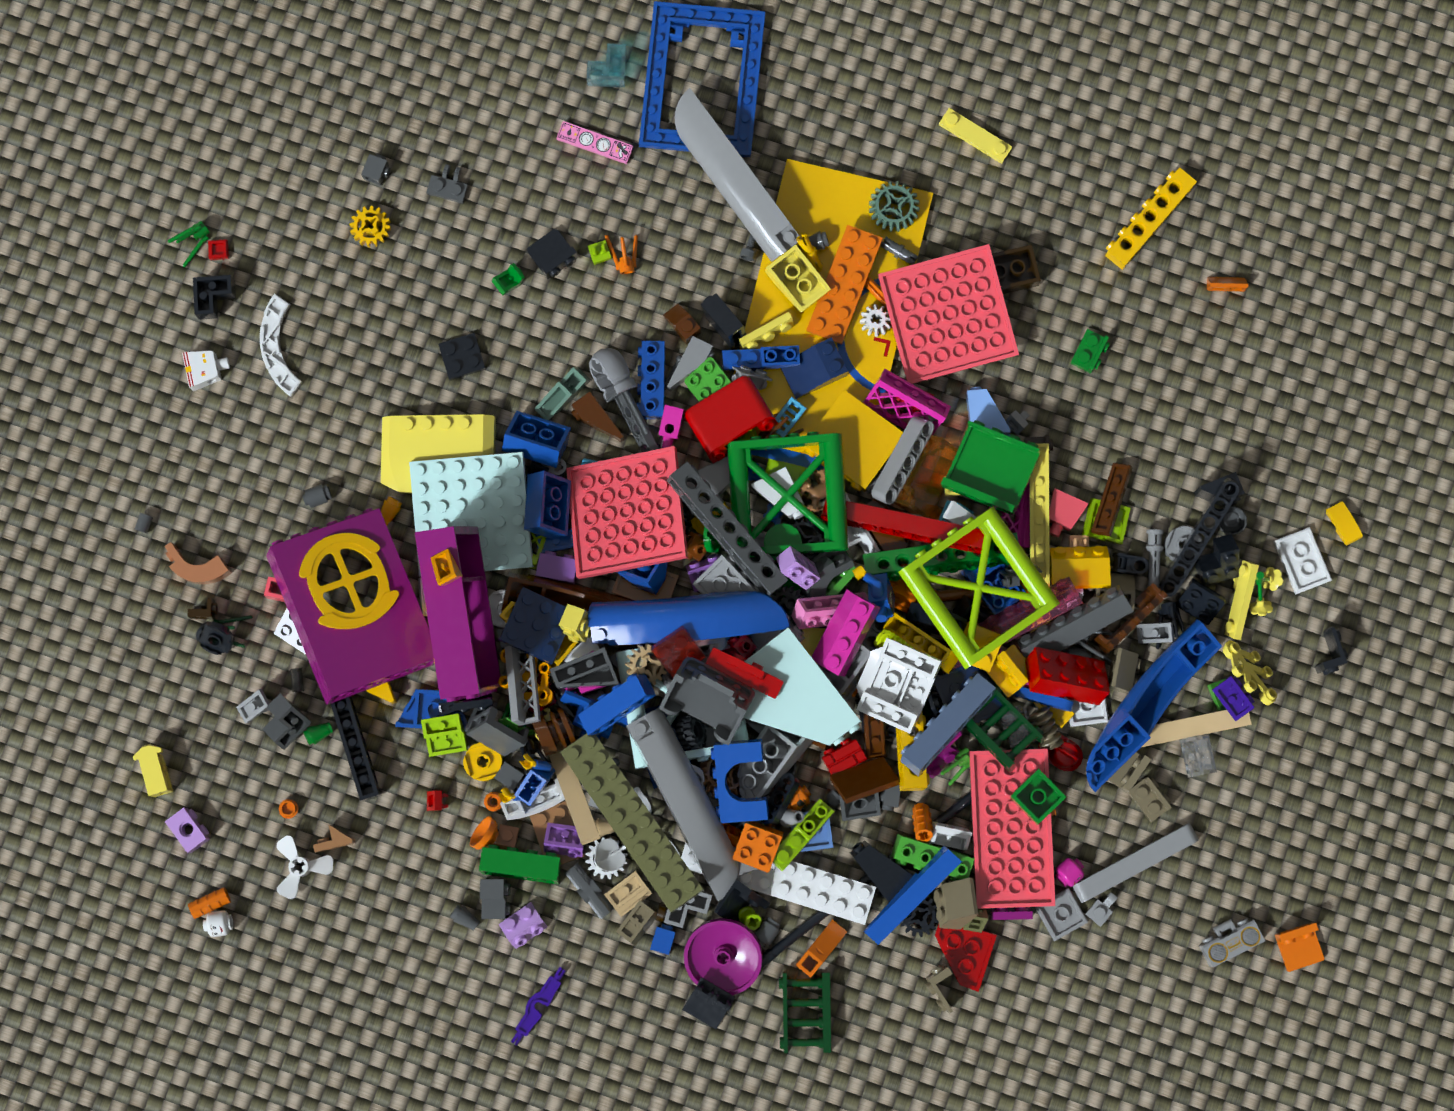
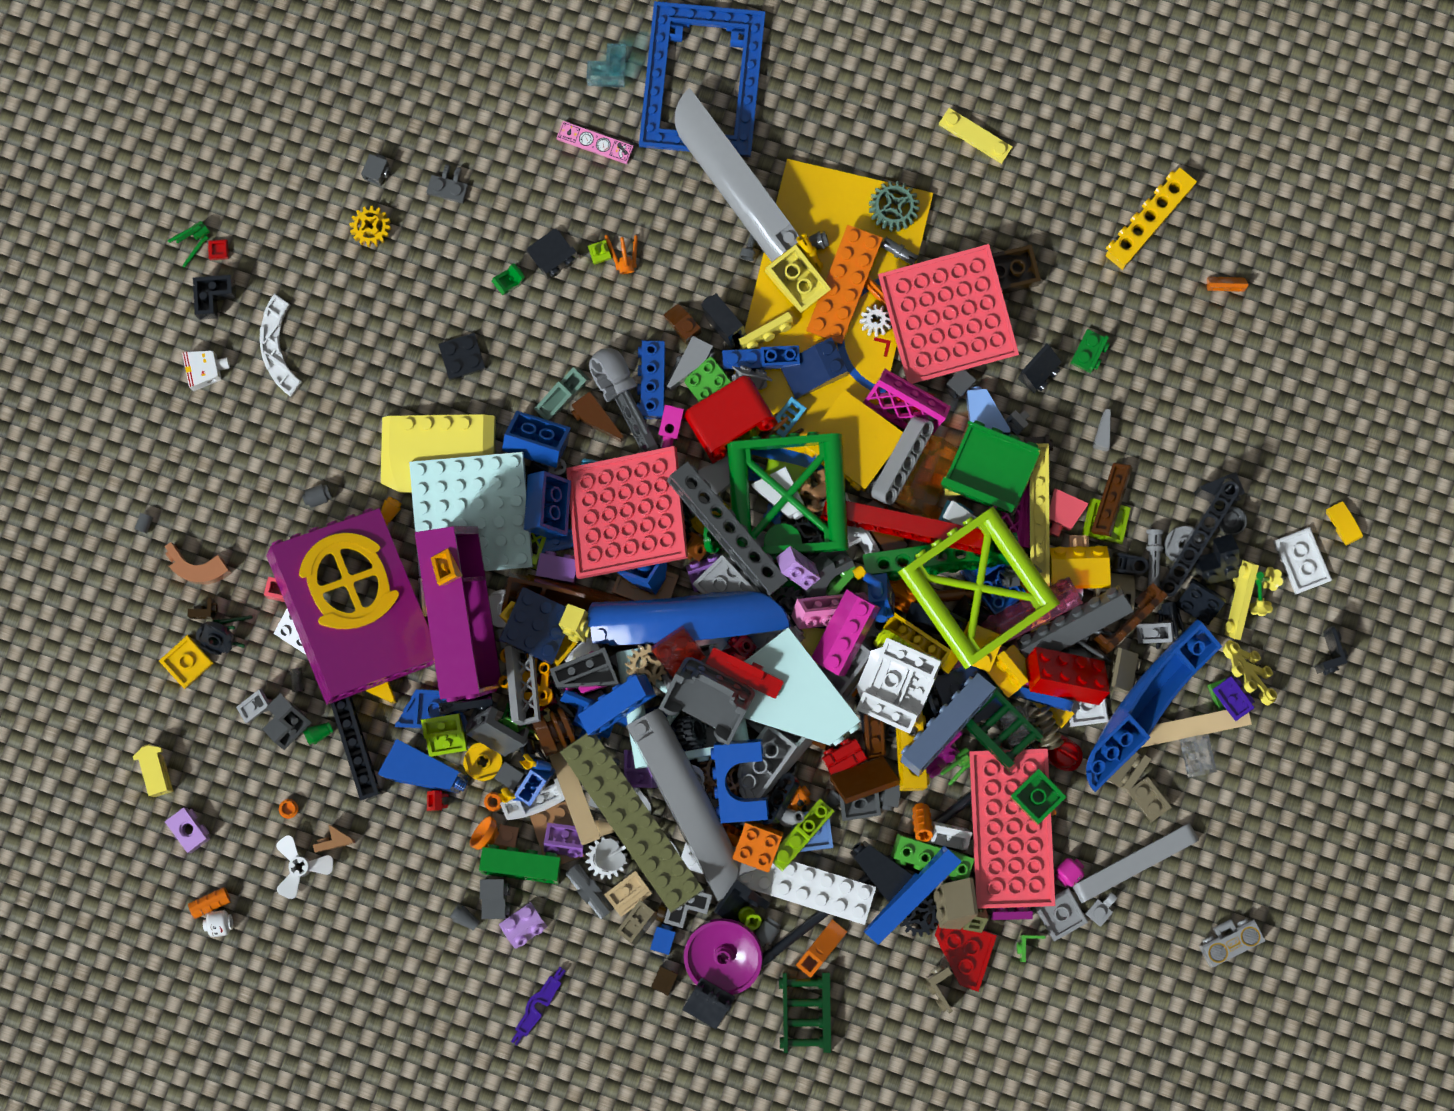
(186, 662): none -> yellow tile
(416, 768): none -> blue windscreen
(637, 777): none -> medium lavender wing
(664, 980): none -> dark brown panel
(959, 384): none -> dark grey brick
(1021, 946): none -> bright green bracket
(1040, 369): none -> black slope
(1102, 438): none -> light grey slope
(1299, 946): orange bracket -> none

